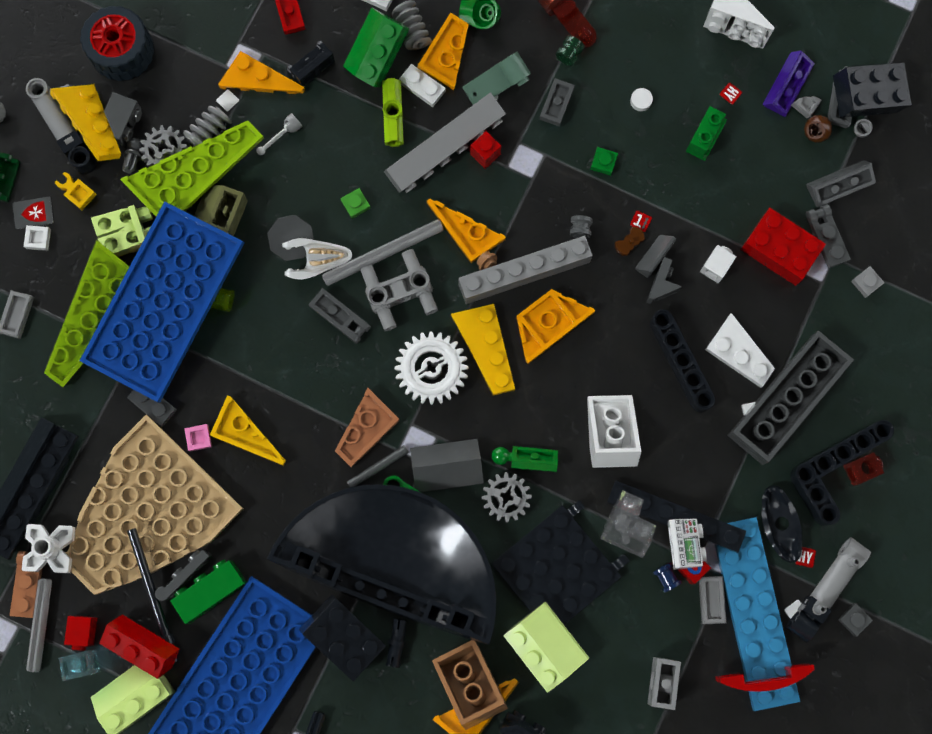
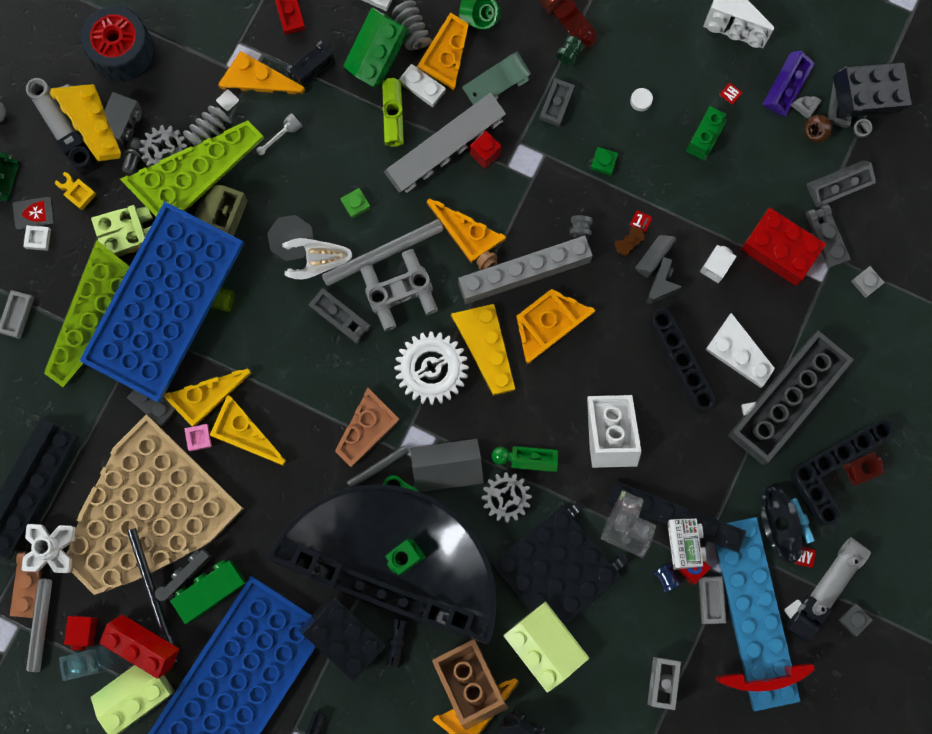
(199, 400): none -> yellow wing
(414, 555): none -> green brick
(806, 532): none -> medium azure bar

